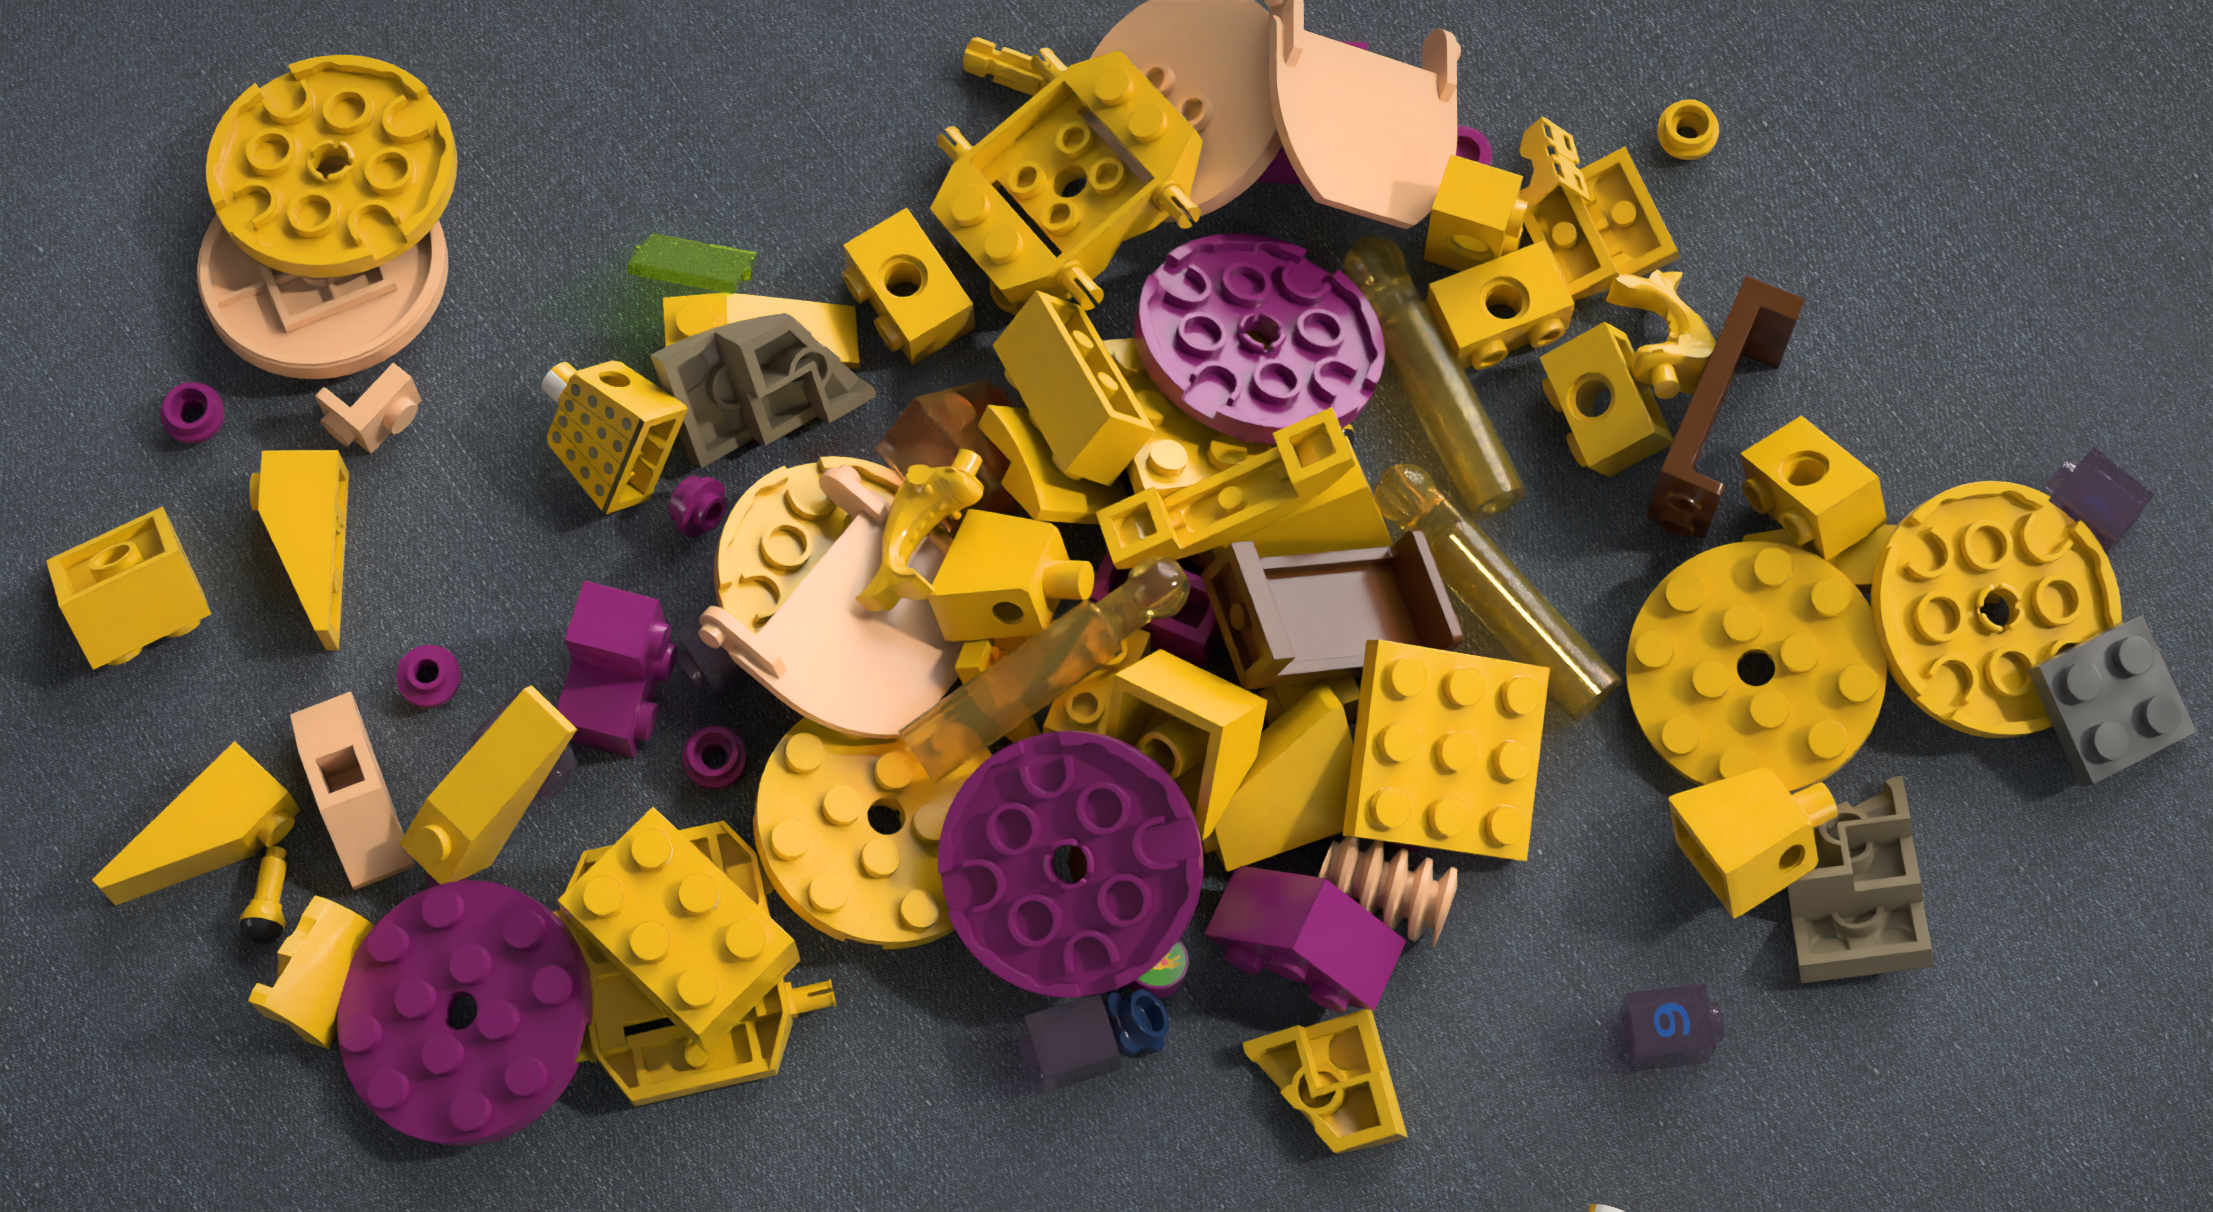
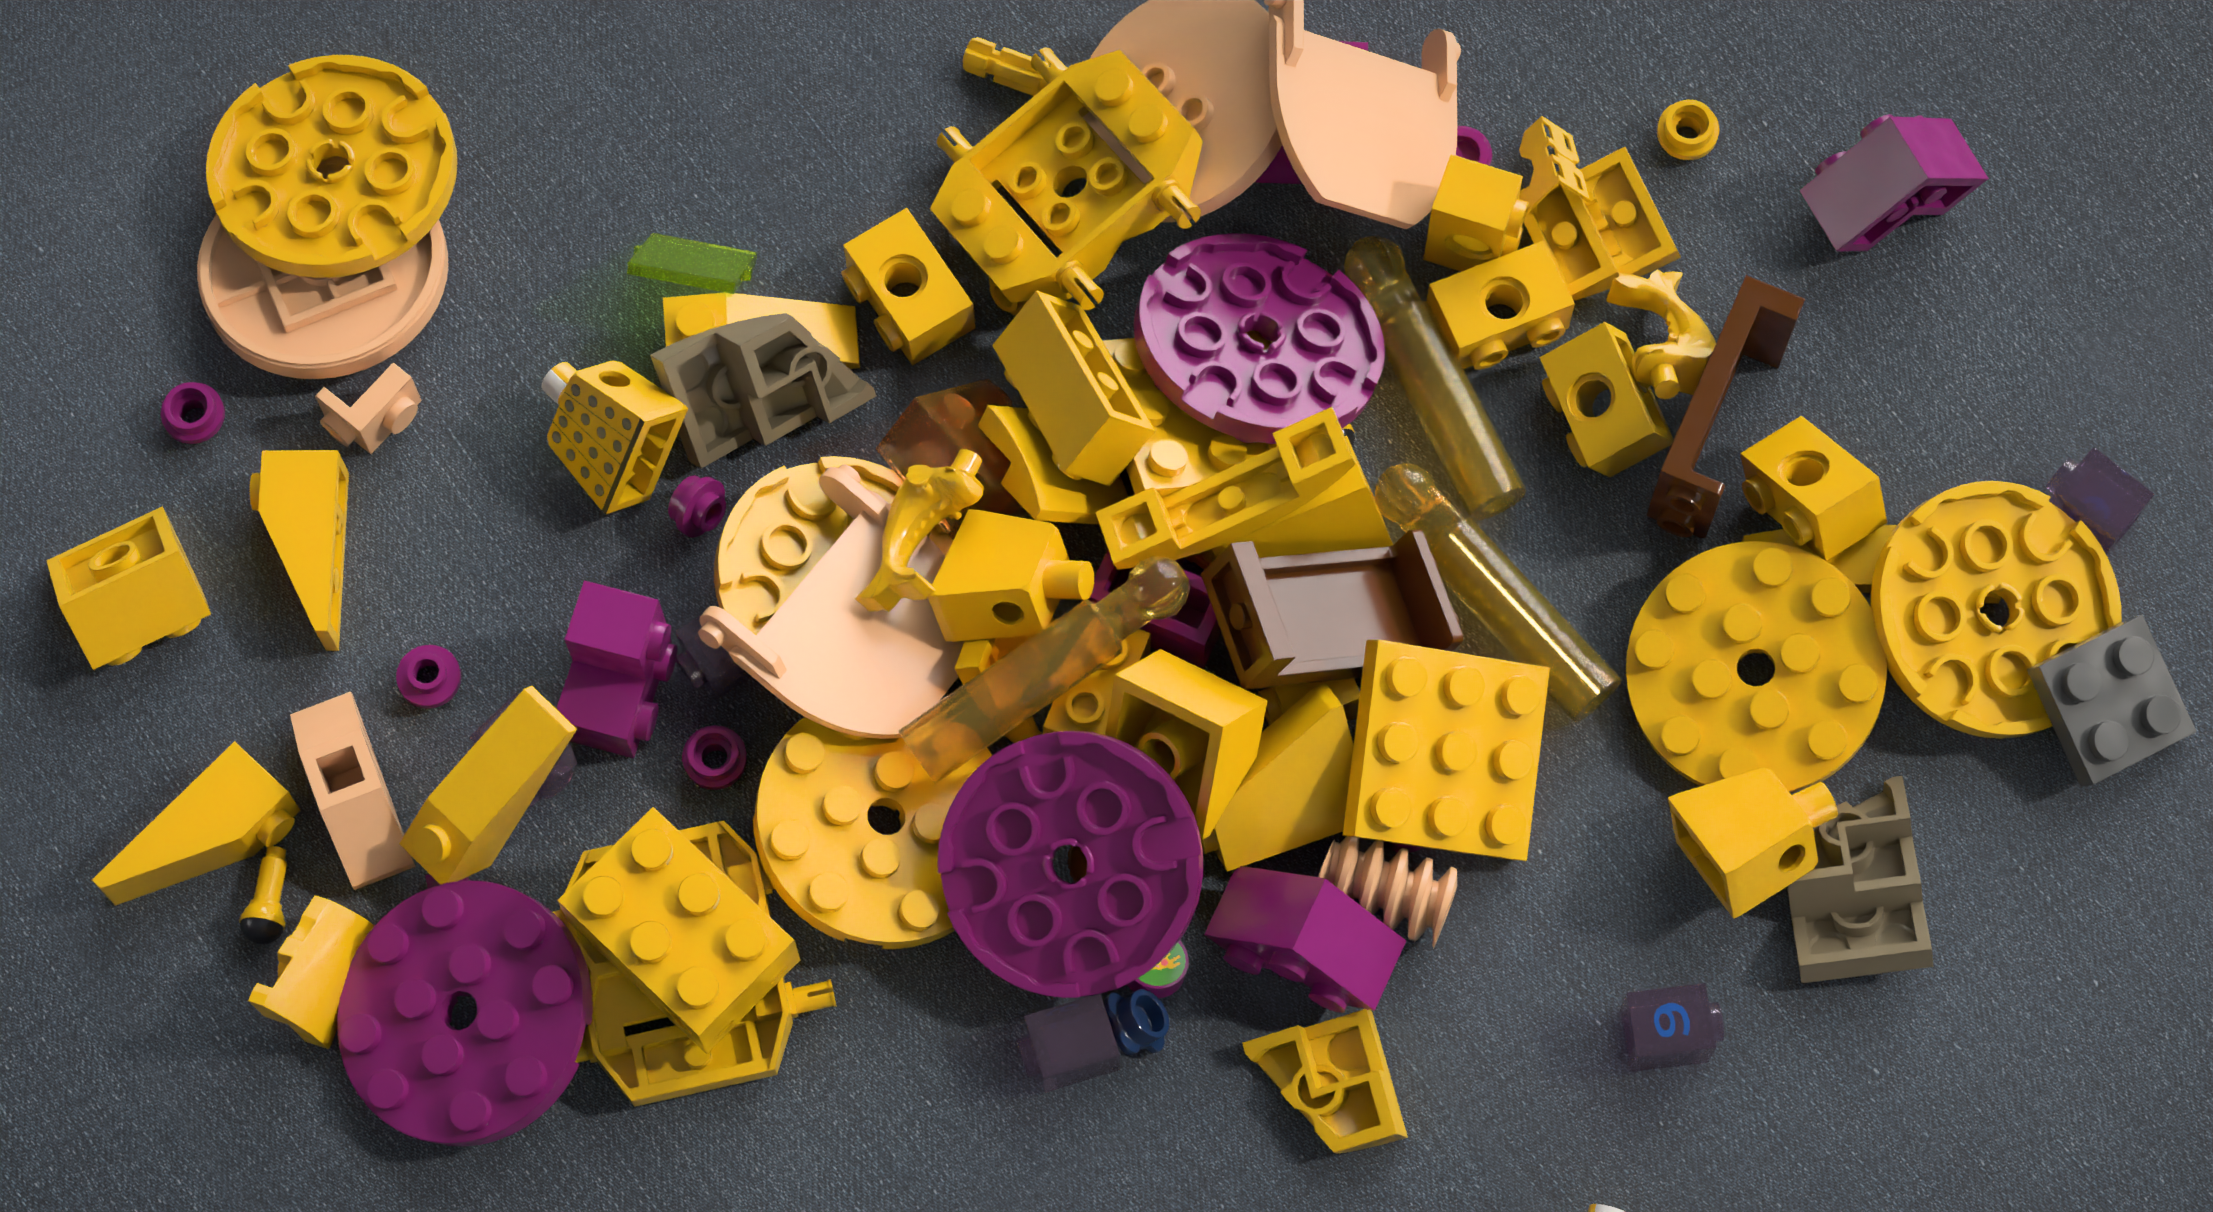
(1890, 175): none -> magenta brick

